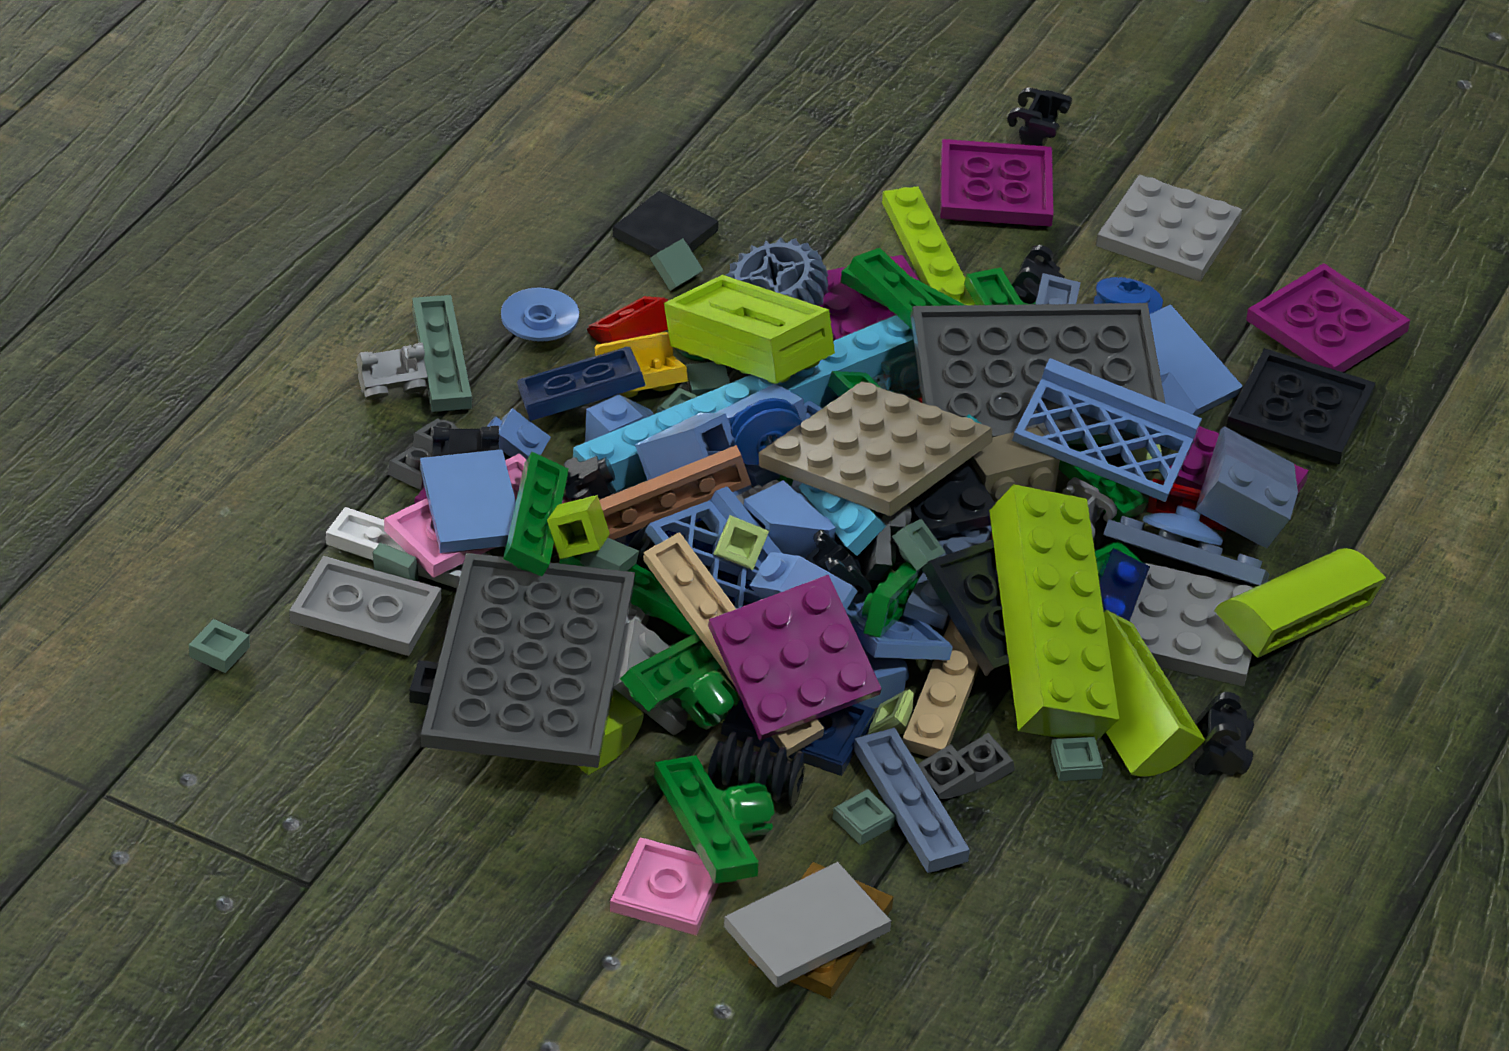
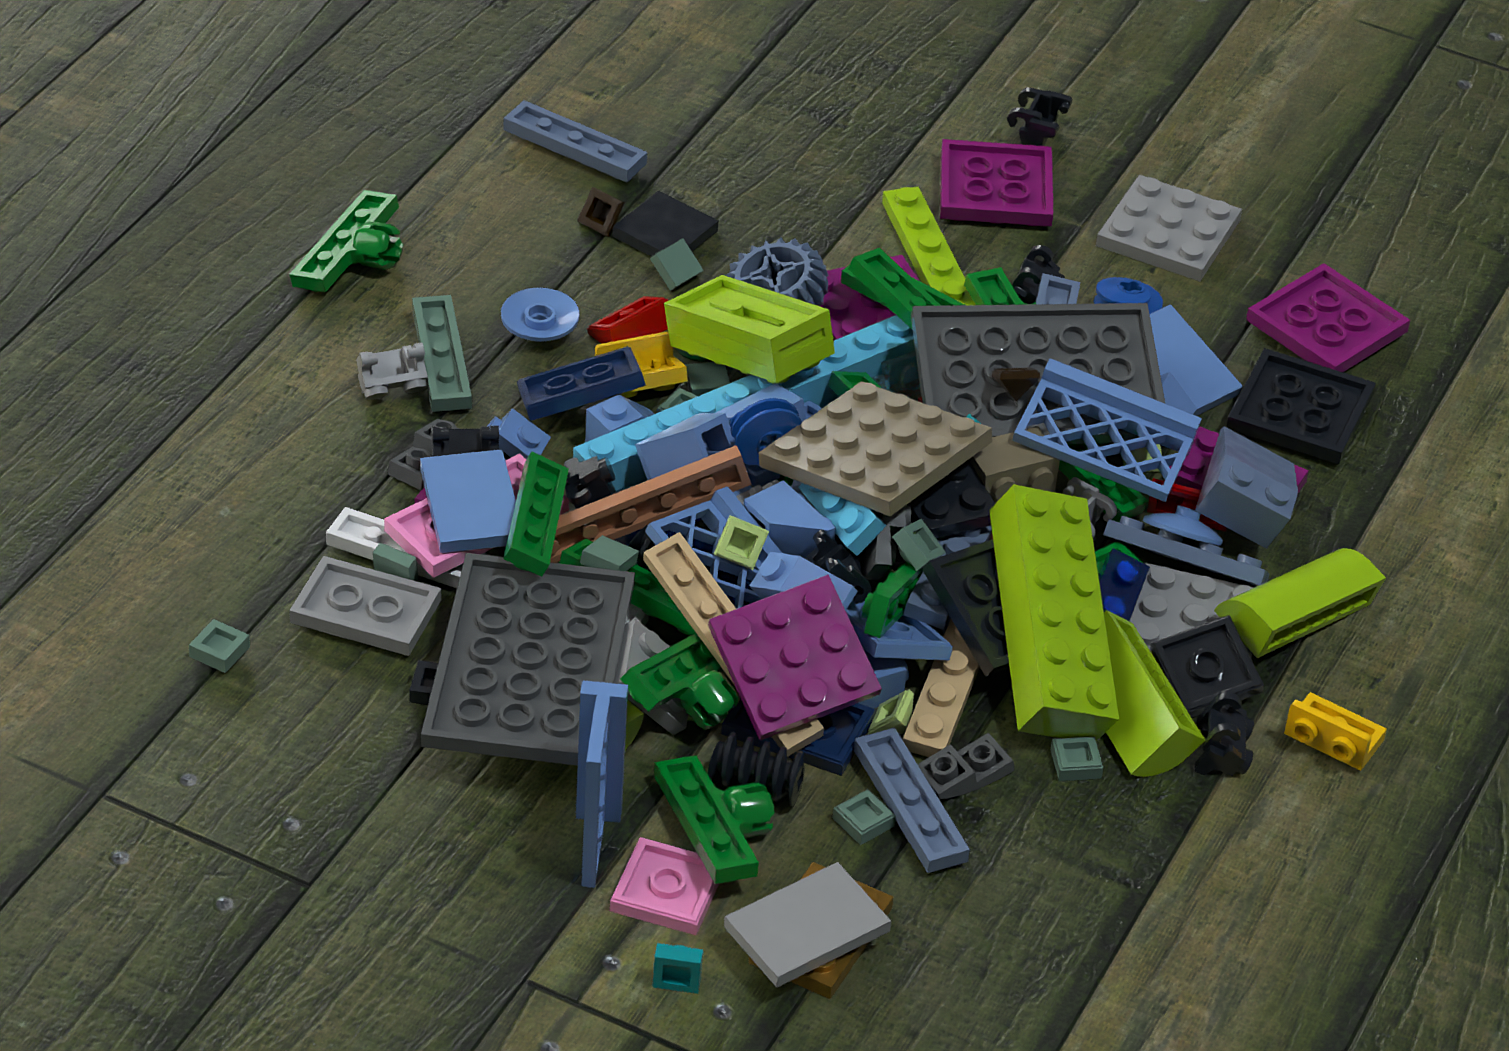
(354, 238): none -> green plate
(575, 141): none -> sand blue plate
(578, 527): lime brick -> none
(600, 211): none -> dark brown slope
(600, 766): none -> medium blue fence
(677, 968): none -> teal plate
(1016, 380): none -> dark brown slope
(1207, 663): none -> black tile
(1334, 730): none -> yellow bracket

